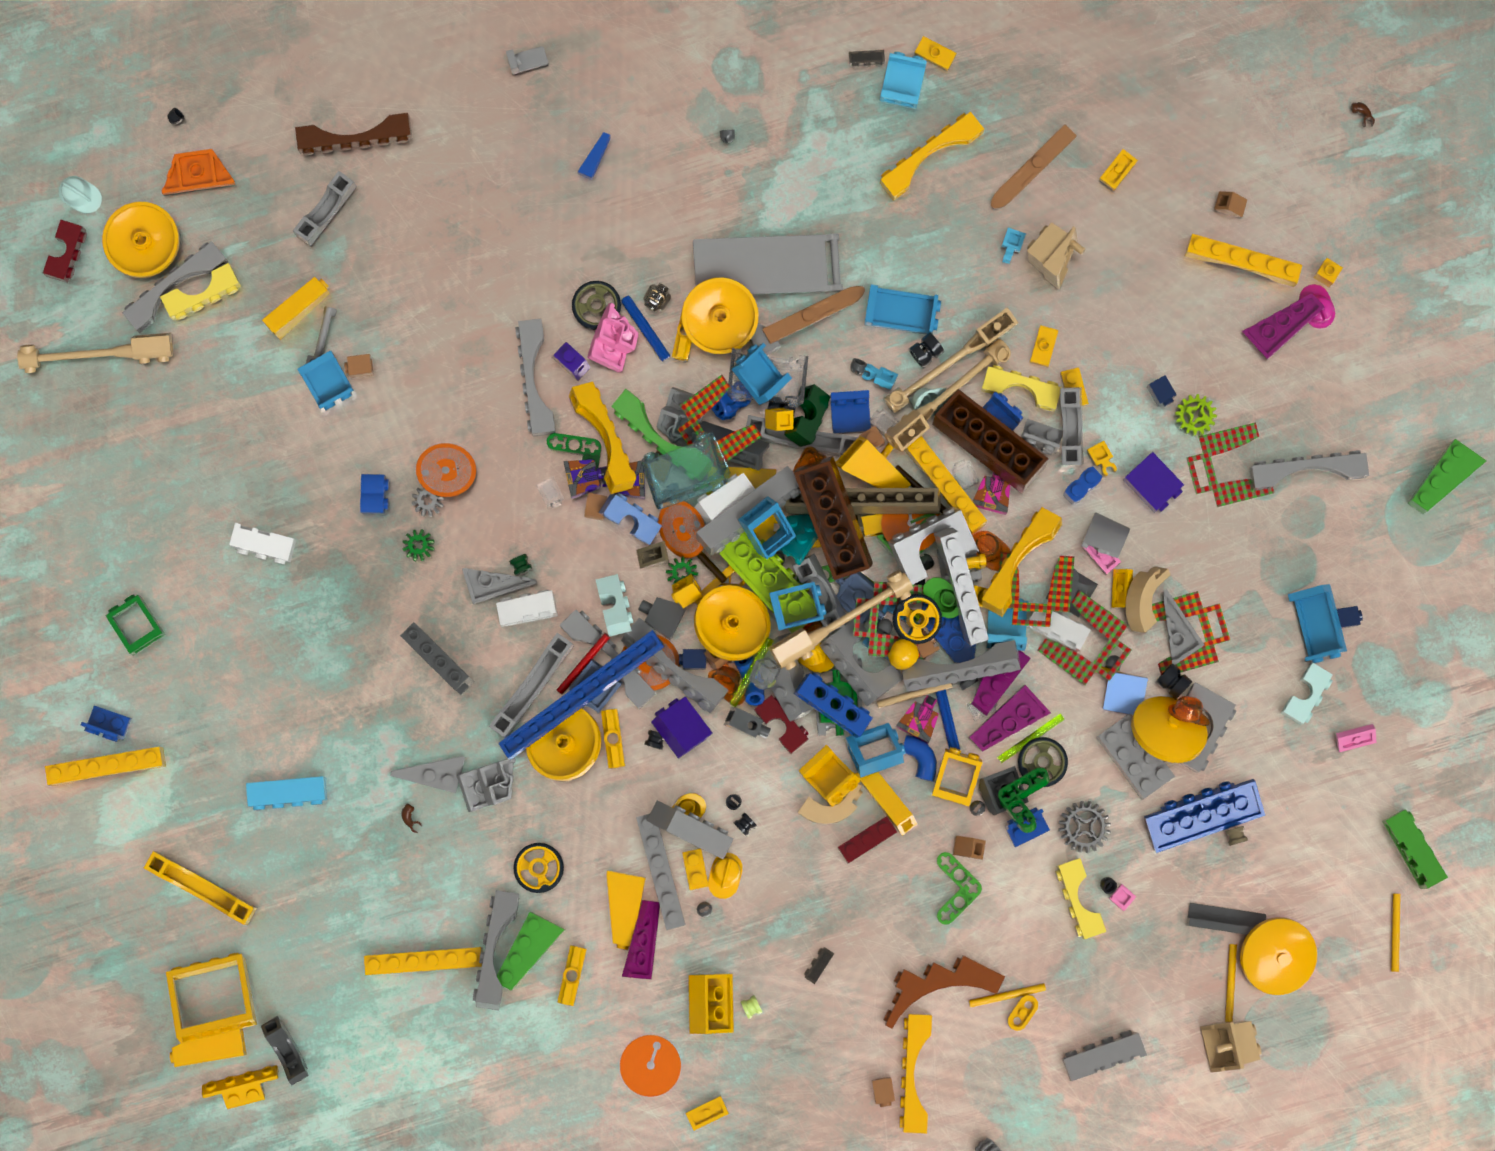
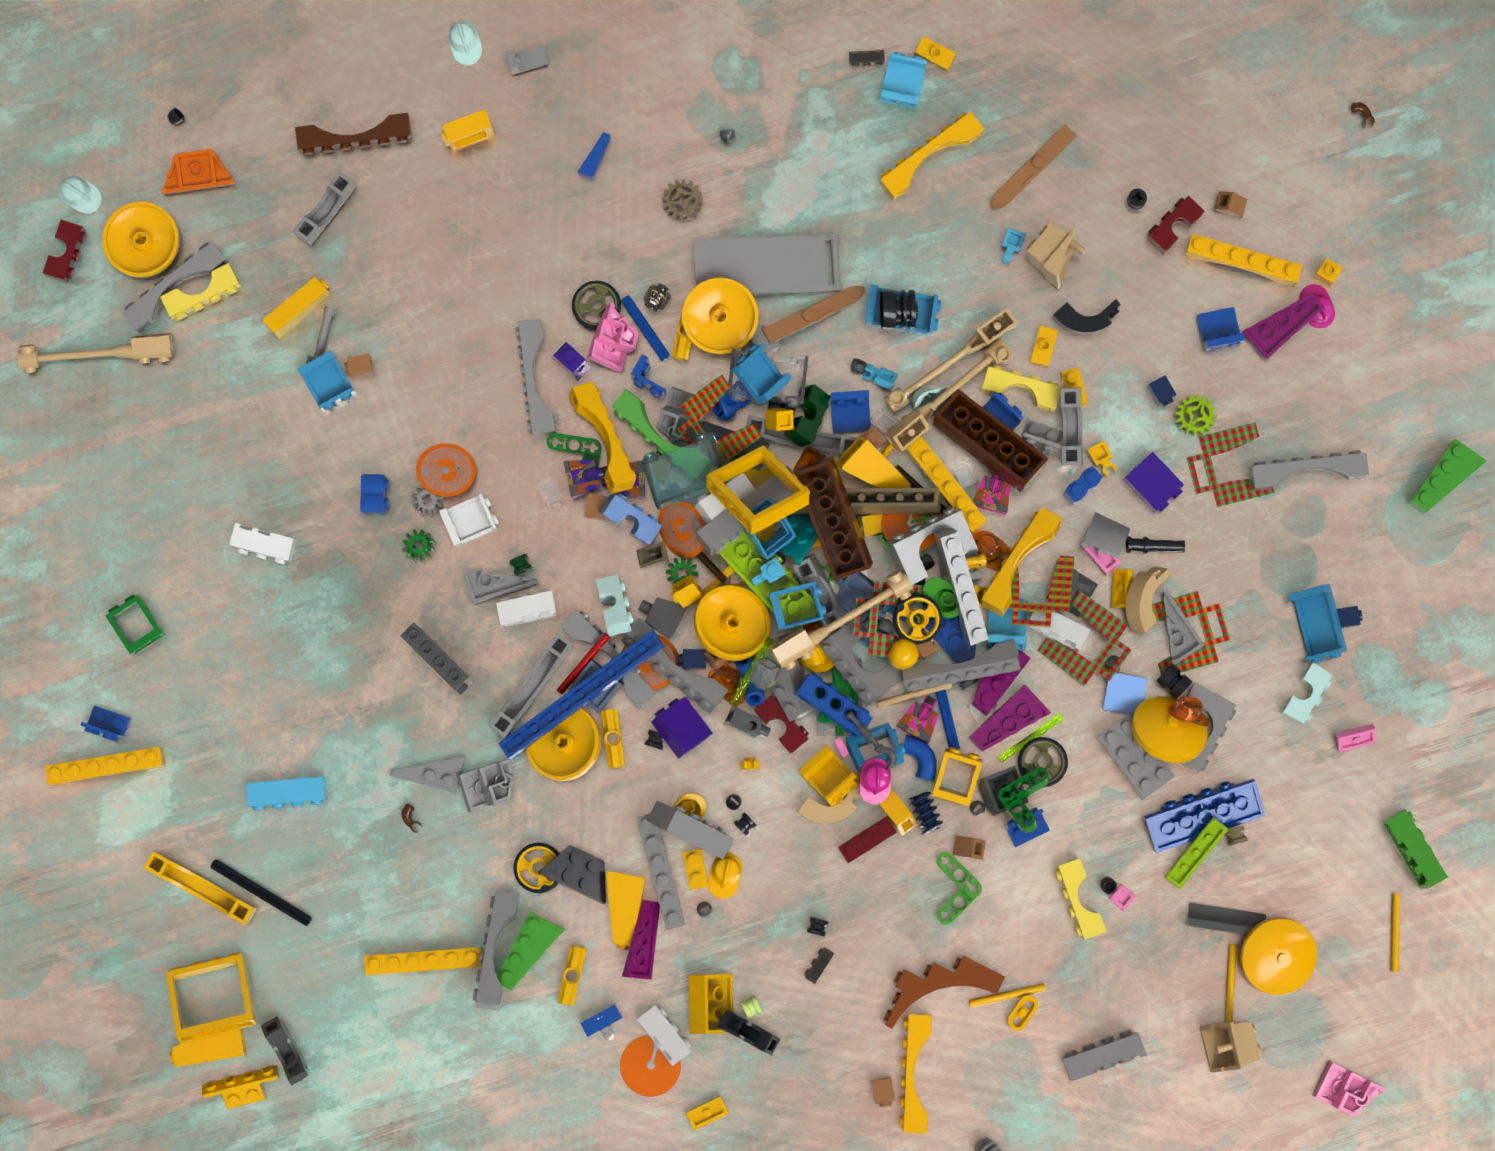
(261, 892): none -> black axle
(465, 43): none -> light aqua piece
(467, 130): none -> yellow window
(469, 520): none -> white panel
(578, 872): none -> black wing
(602, 1022): none -> blue piece
(641, 369): none -> blue bracket
(664, 1034): none -> white wedge
(688, 196): none -> dark tan gear
(738, 509): none -> yellow window
(748, 1032): none -> black arch
(750, 764): none -> yellow plate
(770, 571): none -> medium azure plate
(817, 926): none -> black wheel
(841, 747): none -> bright pink tile
(875, 781): none -> dark pink piece
(879, 747): none -> dark grey piece
(898, 310): none -> black wheel
(926, 812): none -> dark blue piece
(932, 347): black wheel -> none
(1082, 325): none -> black arch
(1091, 834): light grey gear -> none
(1118, 169): yellow plate -> none
(1133, 199): none -> black wheel
(1145, 545): none -> black pin
(1186, 211): none -> dark red arch
(1196, 852): none -> lime tile
(1219, 329): none -> blue bracket
(1346, 1089): none -> bright pink slope

